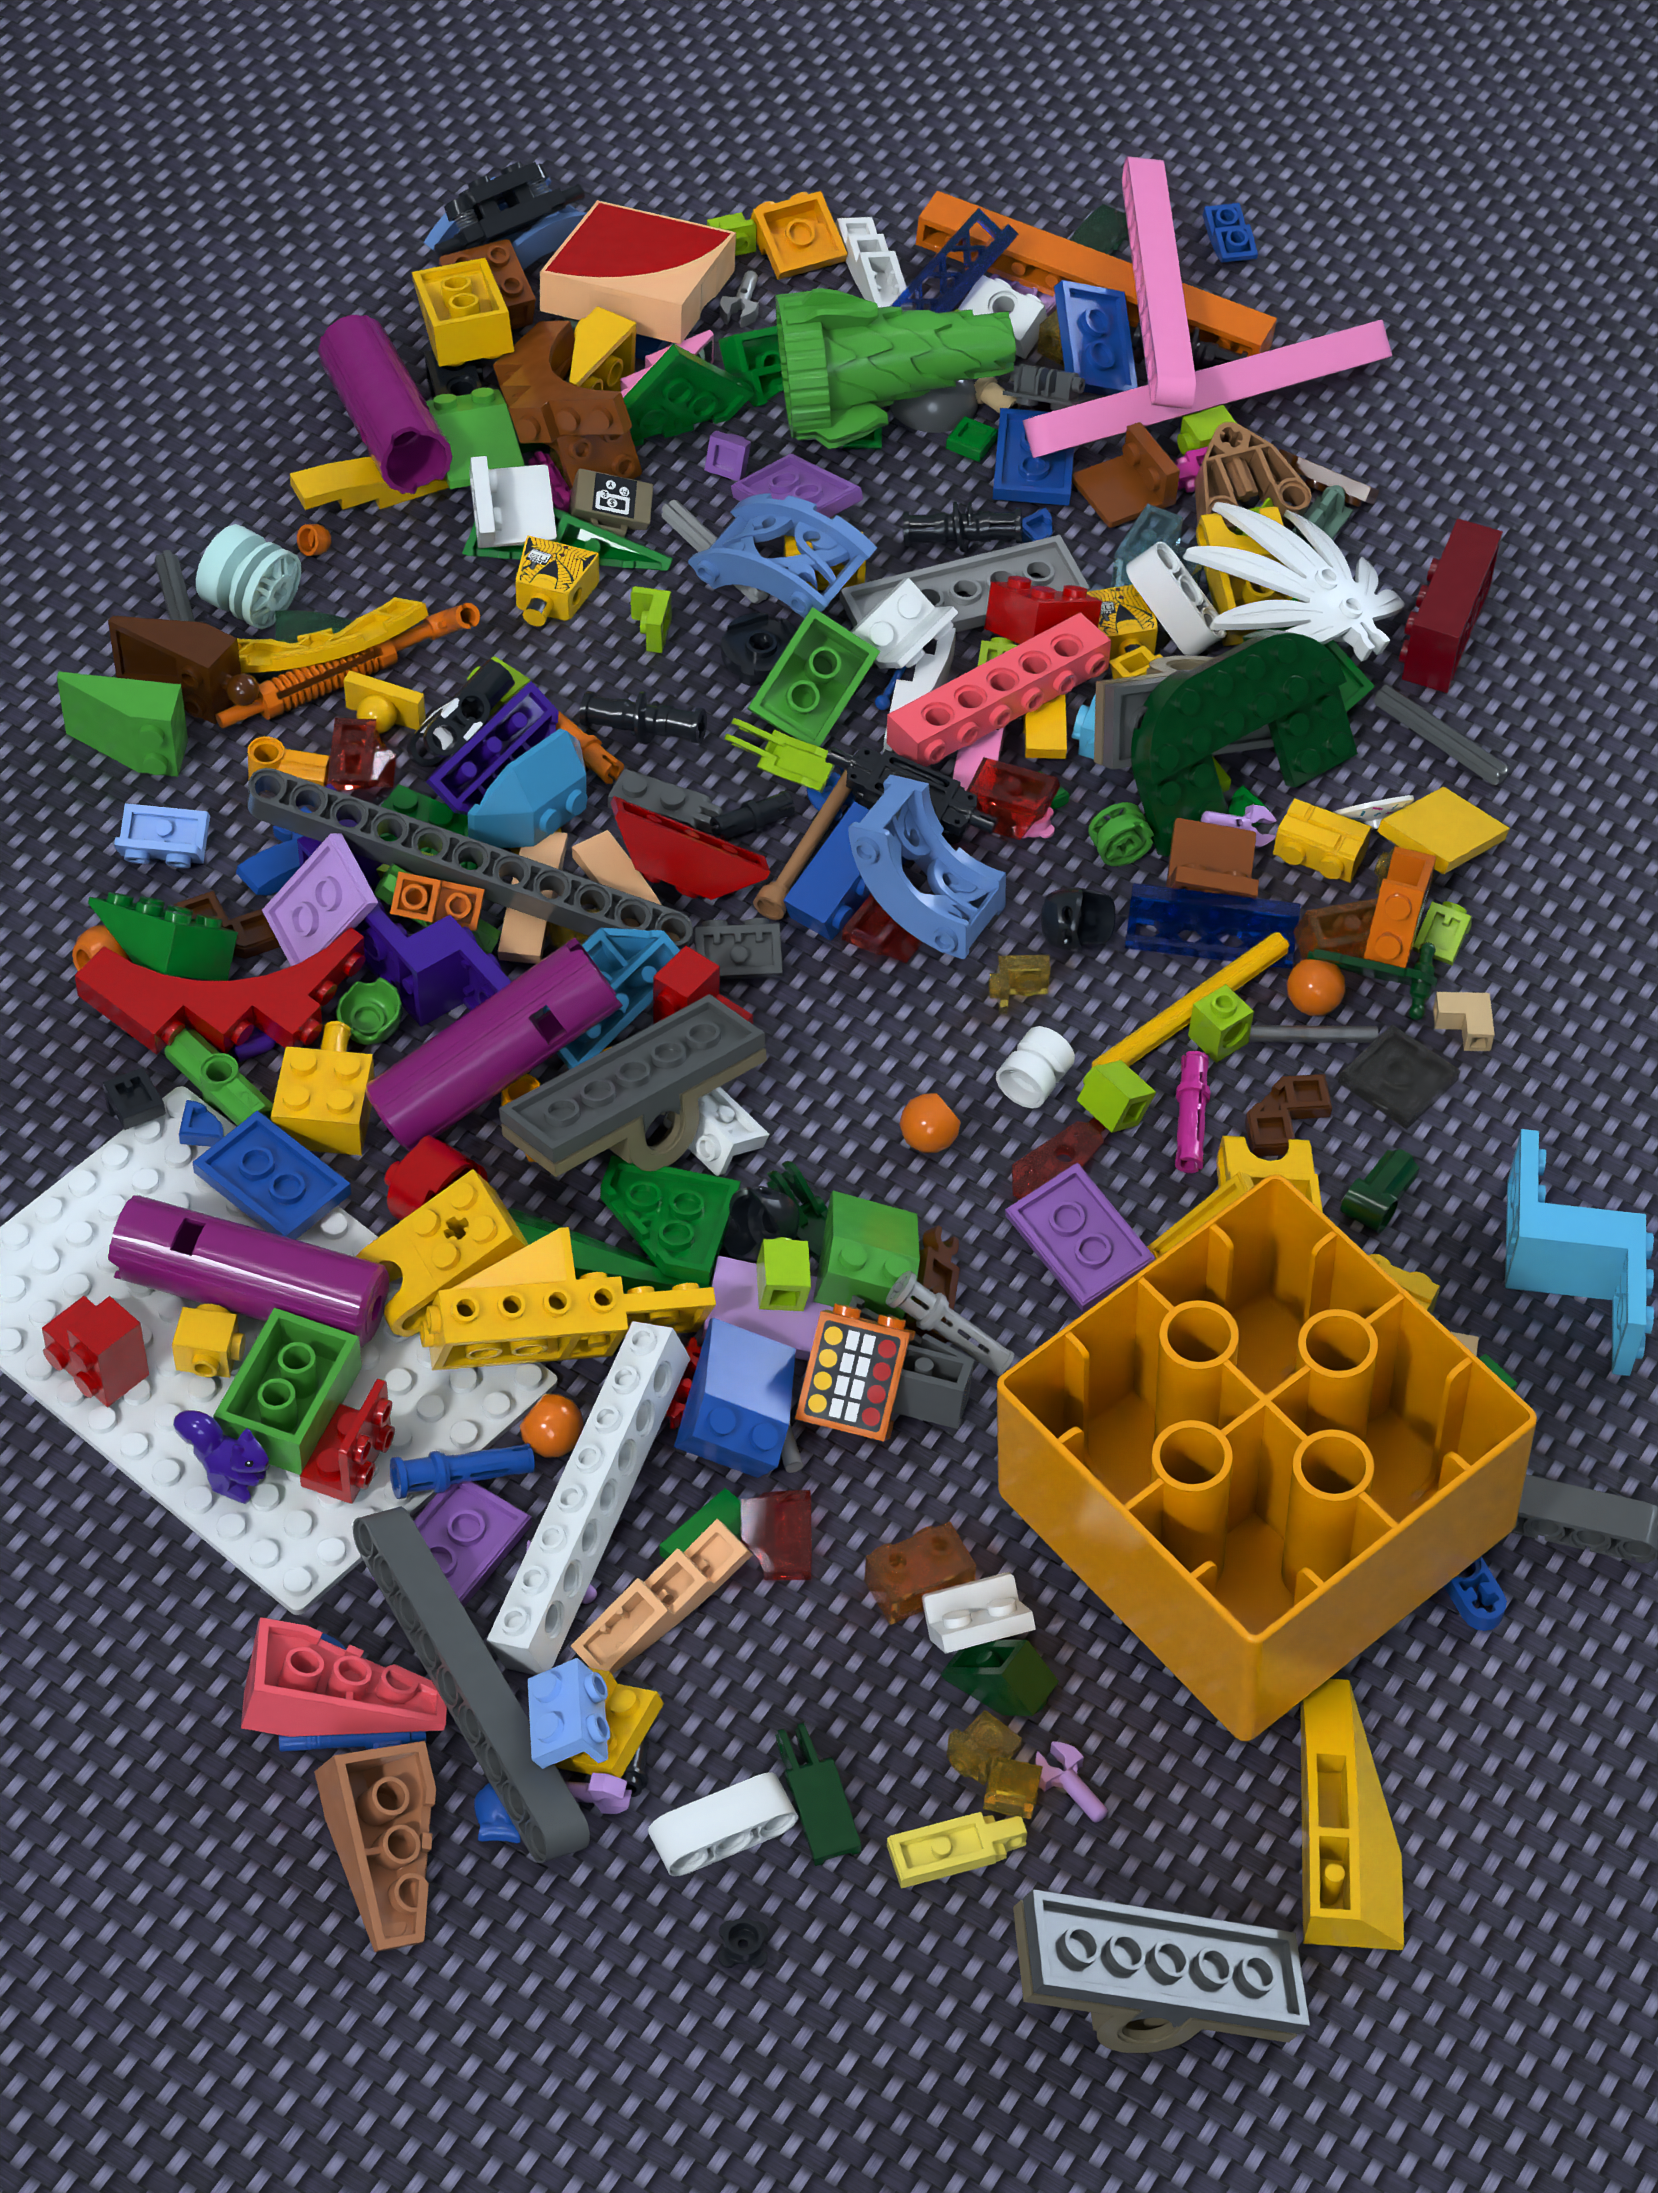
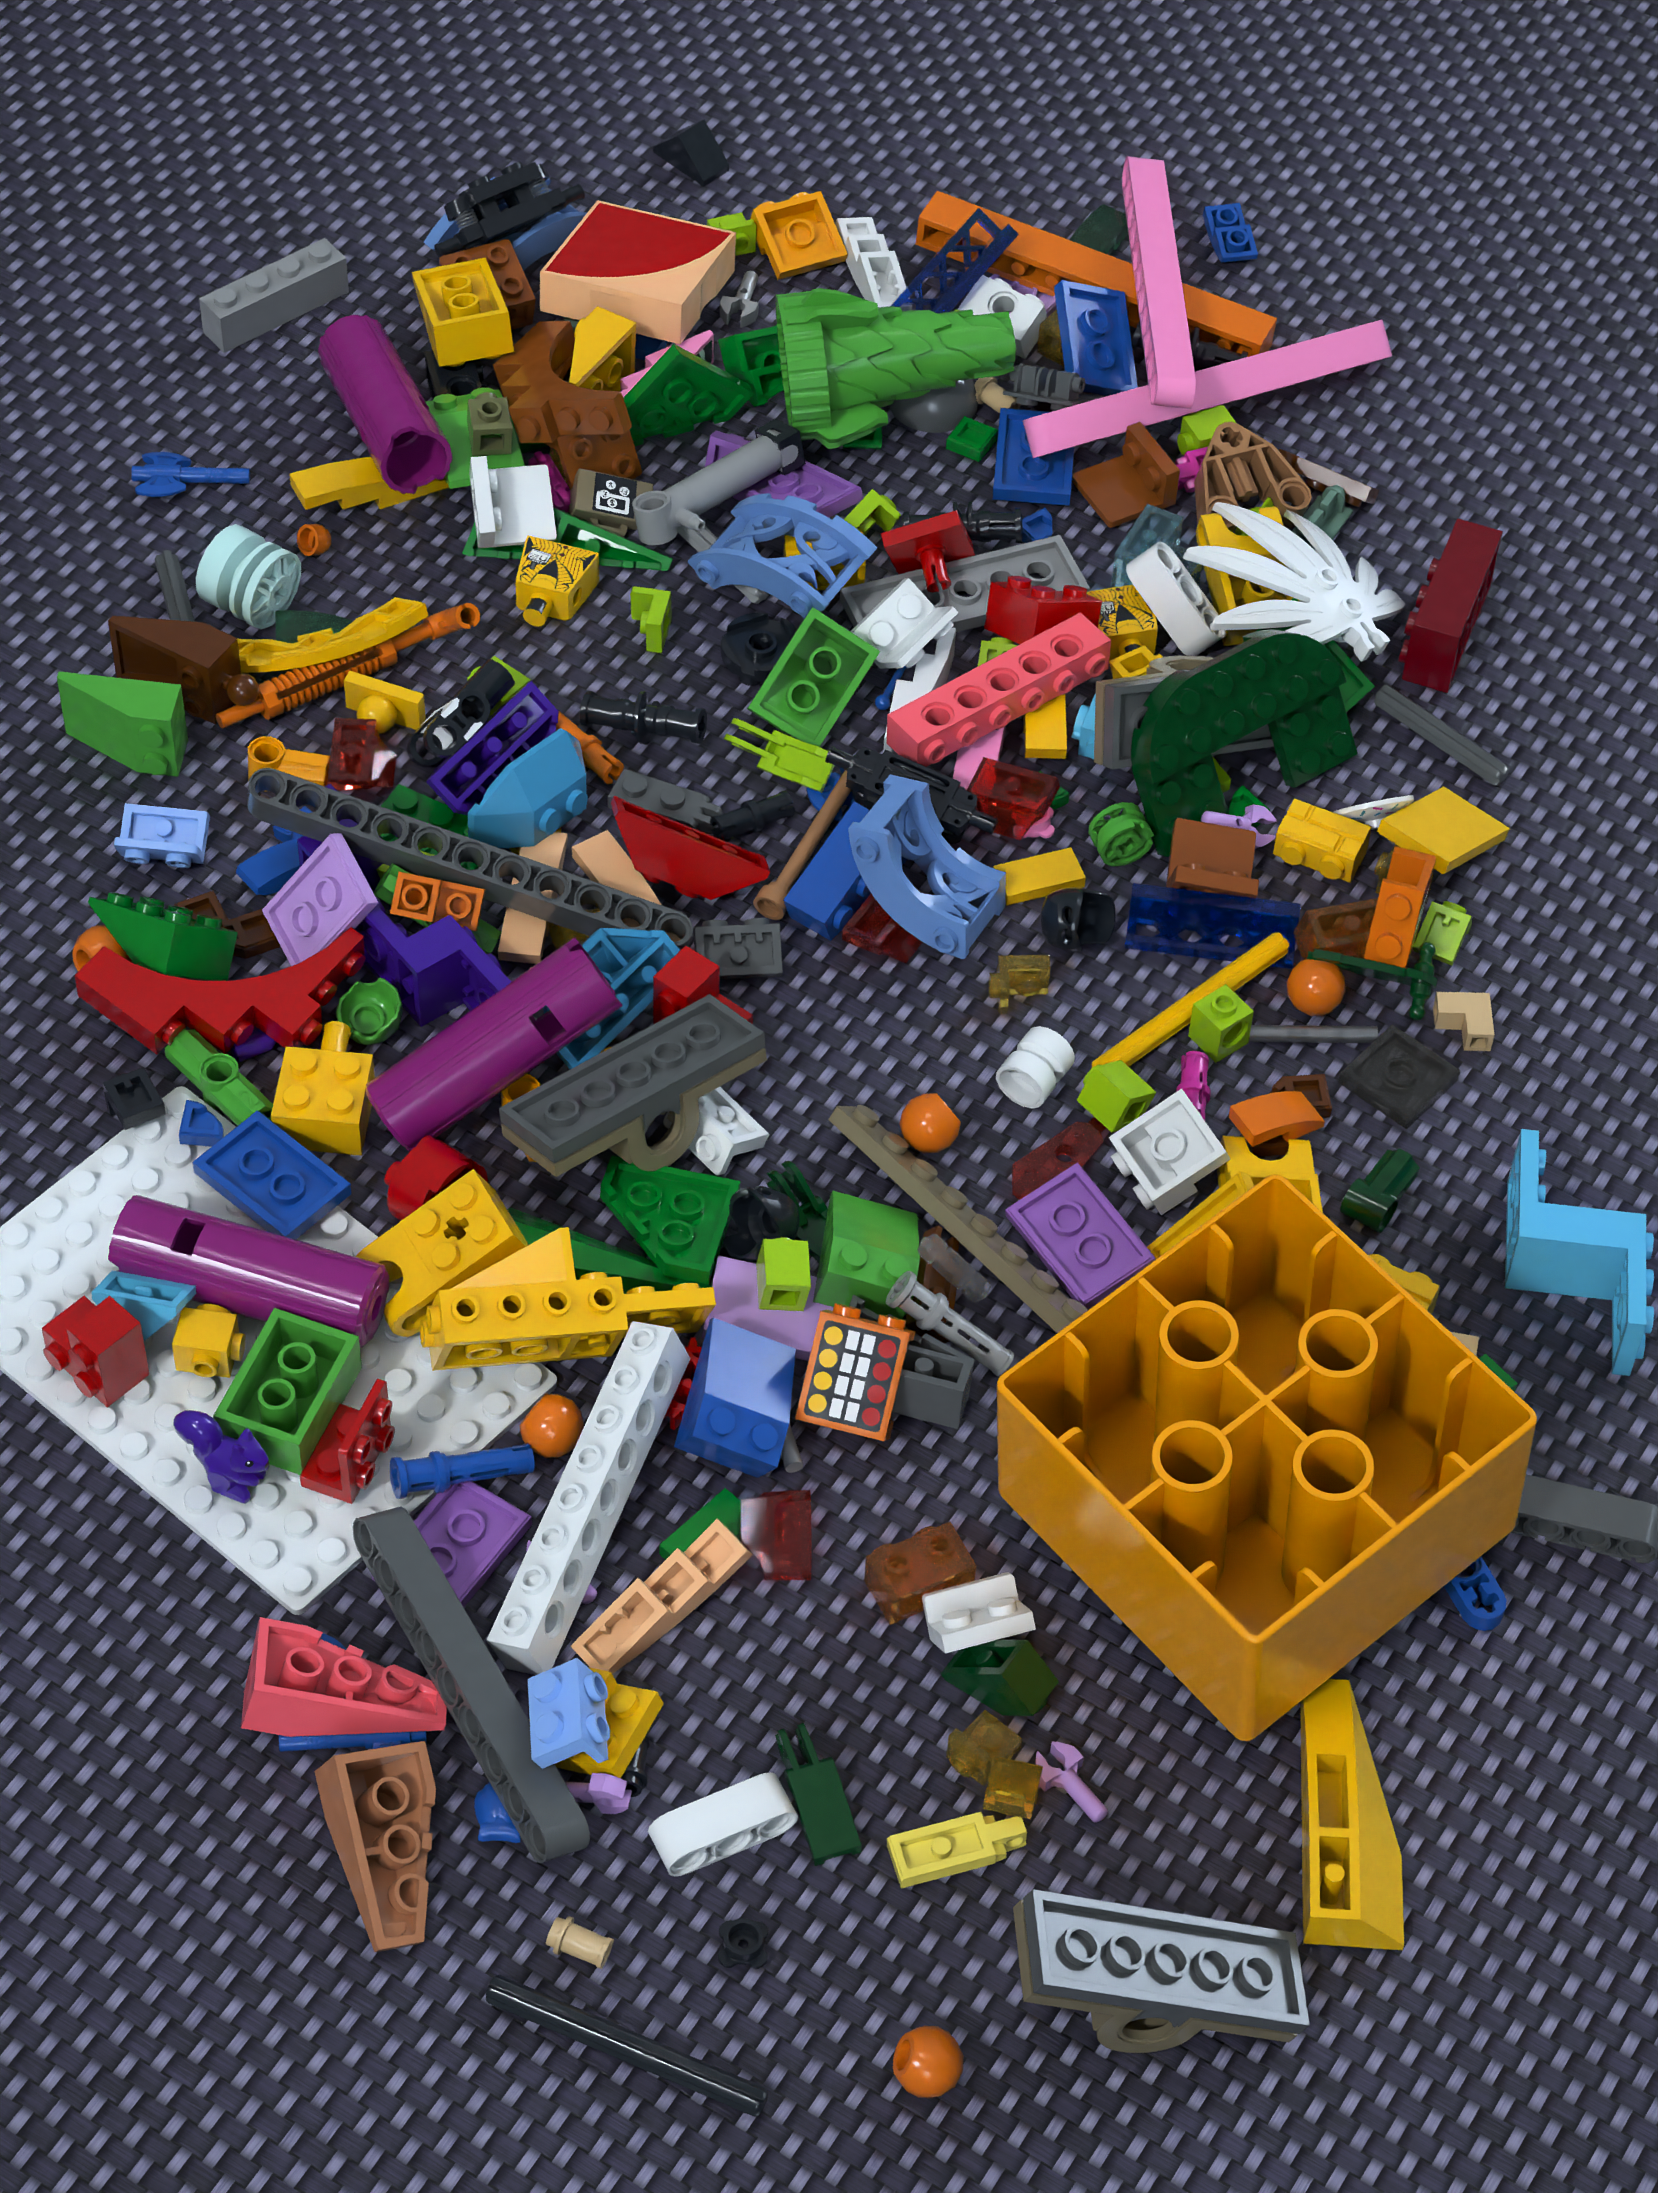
(145, 1298): none -> medium azure slope
(168, 472): none -> blue piece
(274, 295): none -> light grey brick
(489, 416): none -> olive brick
(579, 1942): none -> tan pin
(627, 2045): none -> black axle
(662, 512): none -> light grey piece
(694, 153): none -> black slope
(872, 510): none -> lime bracket
(928, 547): none -> red tile
(928, 2061): none -> orange piece
(950, 1209): none -> dark tan plate
(954, 1268): none -> clear axle
(1041, 875): none -> yellow tile
(1167, 1152): none -> white plate
(1275, 1115): none -> orange slope

